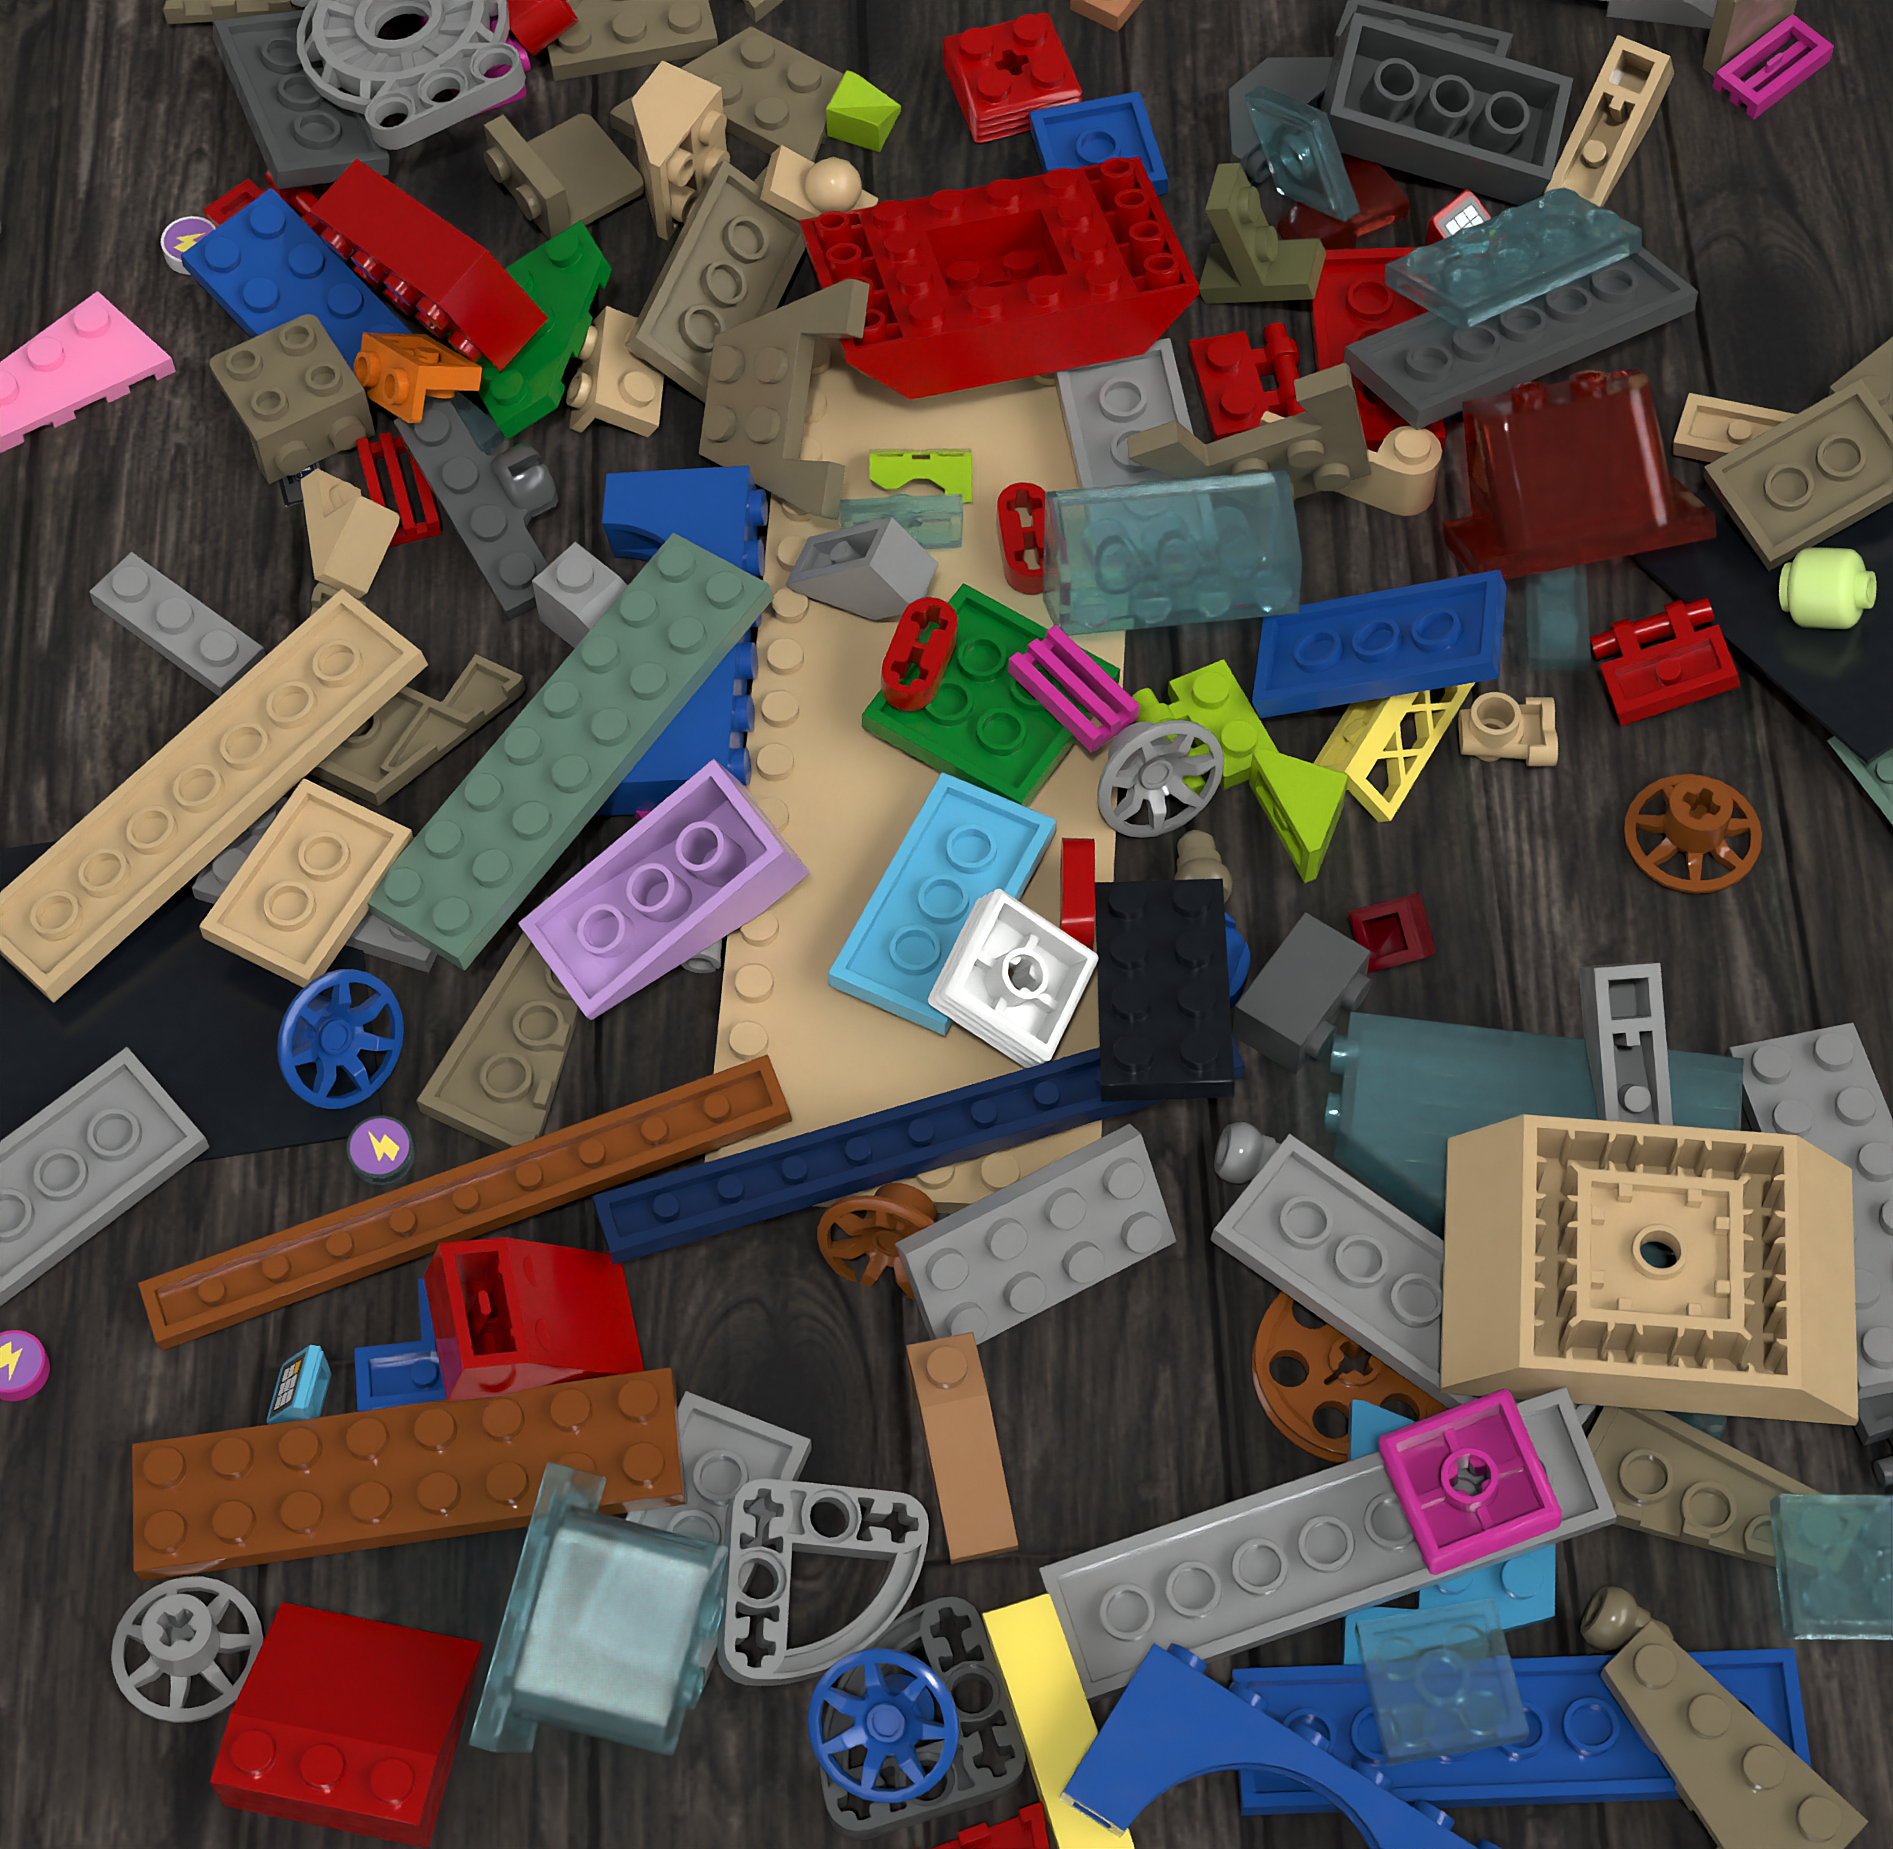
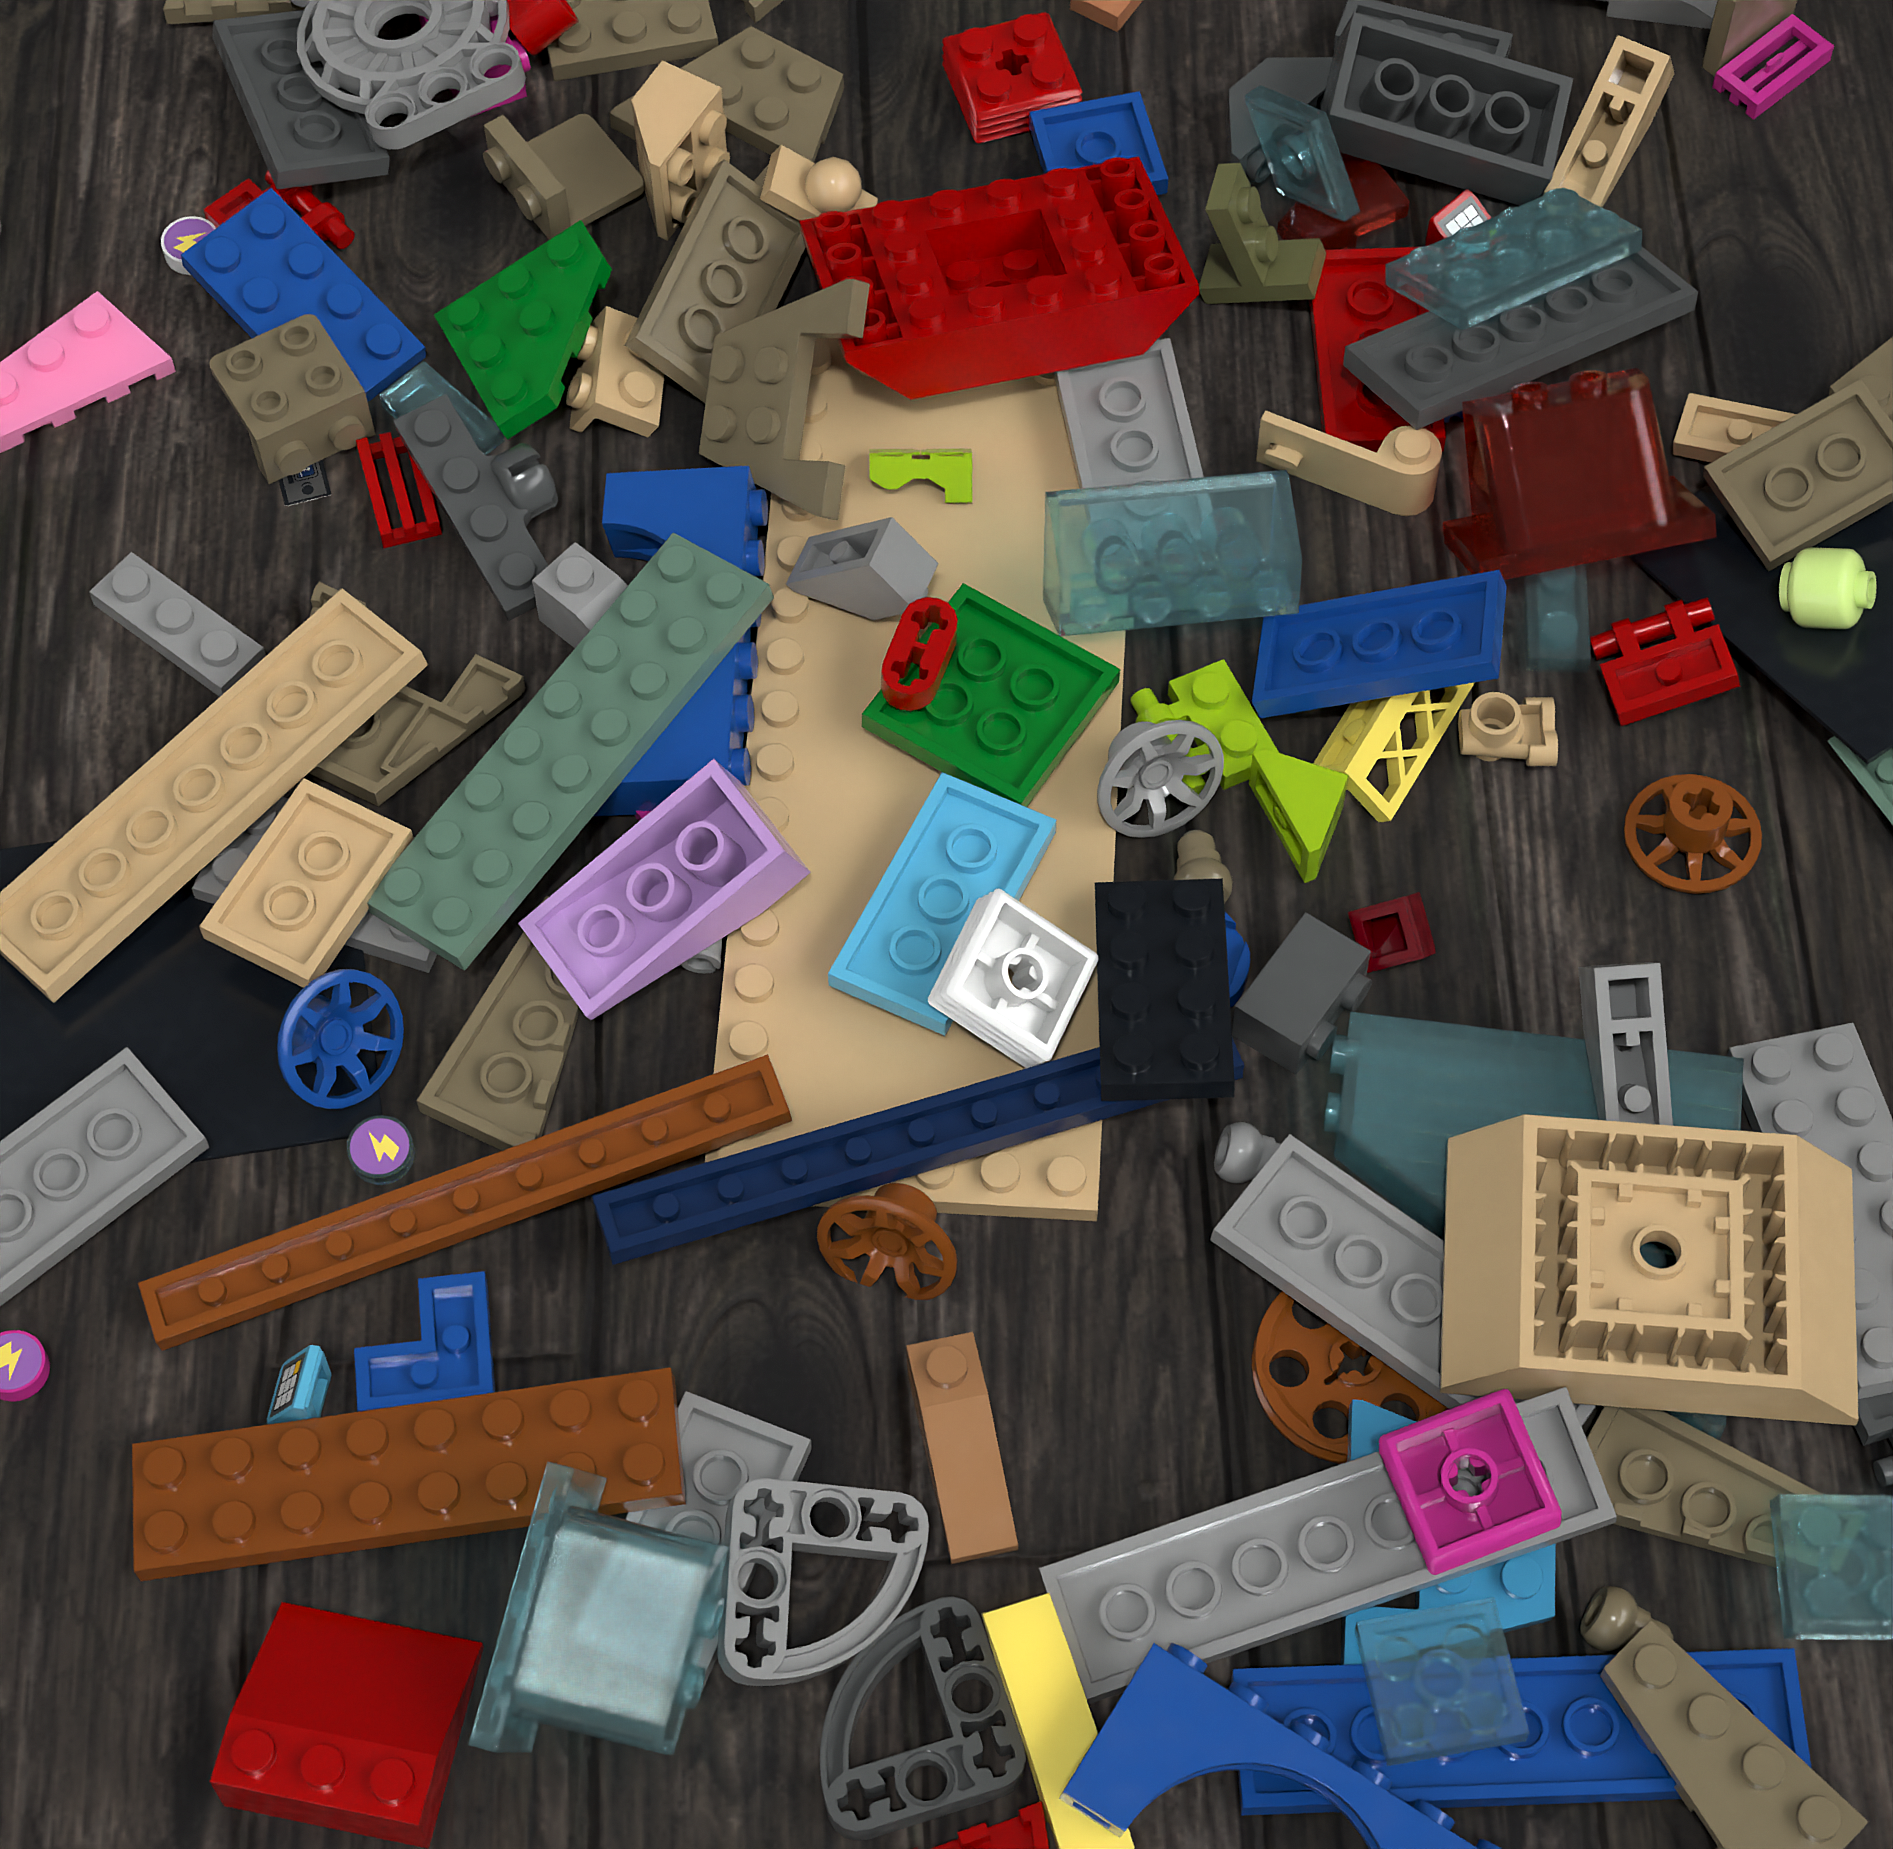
(184, 1643): light grey wheel -> none
(345, 532): tan slope -> none
(406, 367): orange bracket -> none
(427, 266): red brick -> none
(527, 1316): red slope -> none
(860, 113): lime slope -> none
(886, 1721): blue wheel -> none
(930, 520): clear light blue plate -> none
(1015, 538): red beam -> none
(1038, 1239): light grey plate -> none
(1057, 642): dark pink tile -> none
(1078, 889): red beam -> none
(1230, 382): red plate -> none
(1316, 447): dark tan wing -> none

